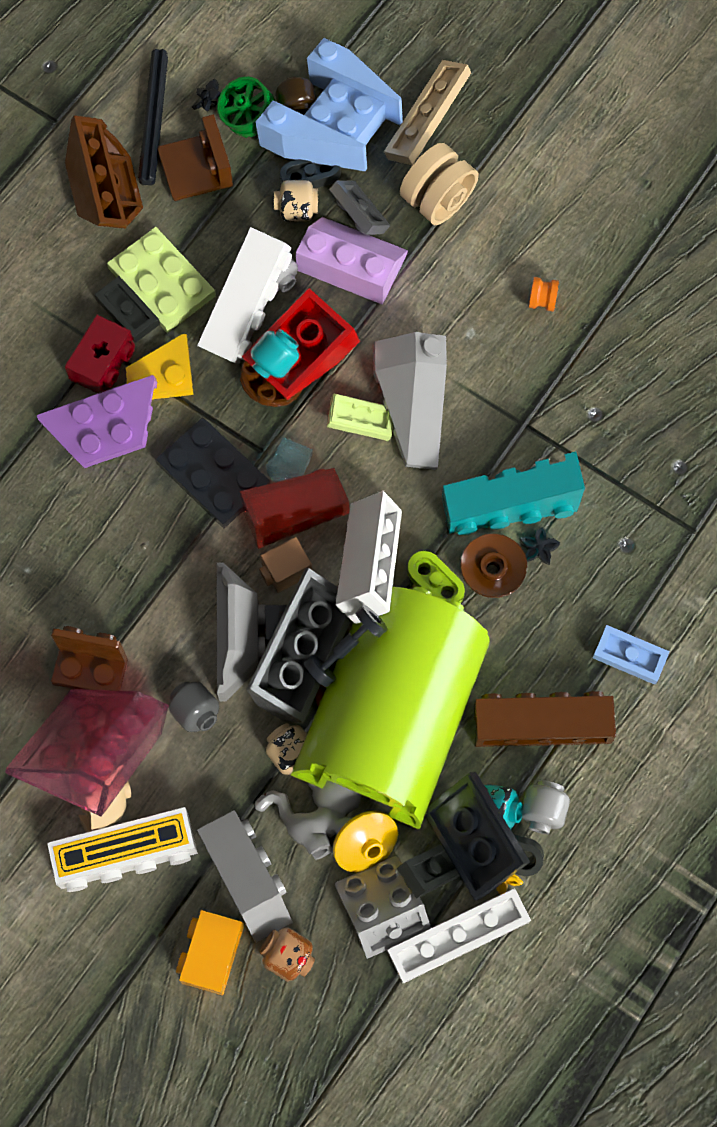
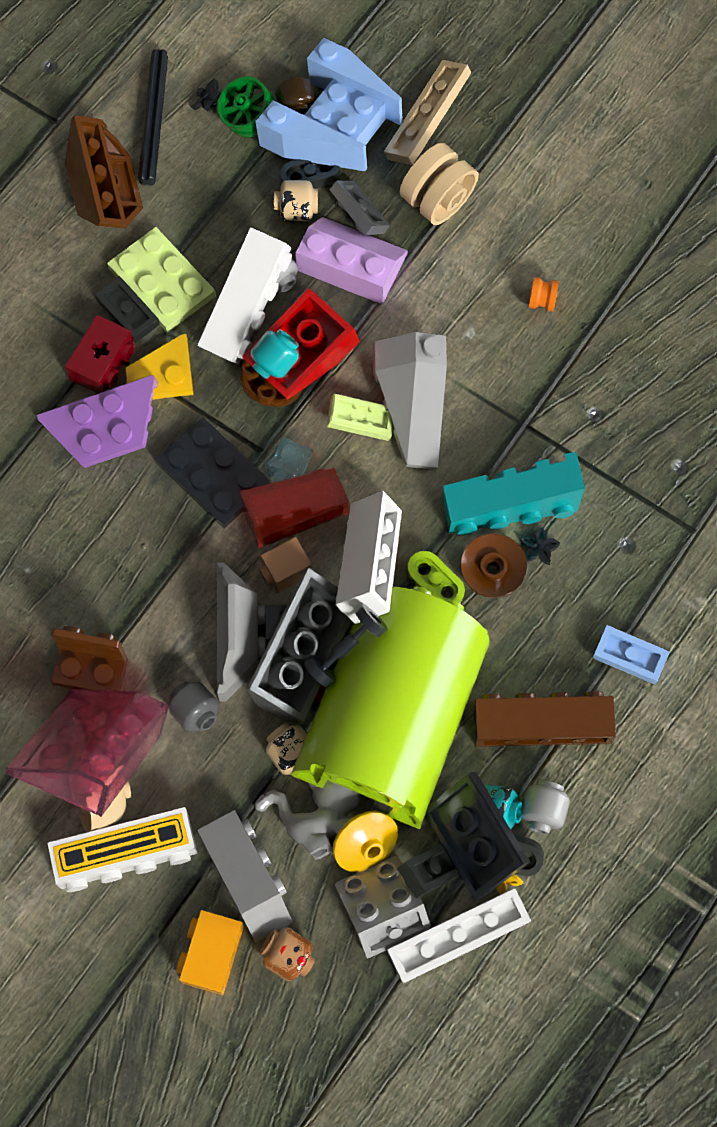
(196, 163): reddish brown bracket -> none

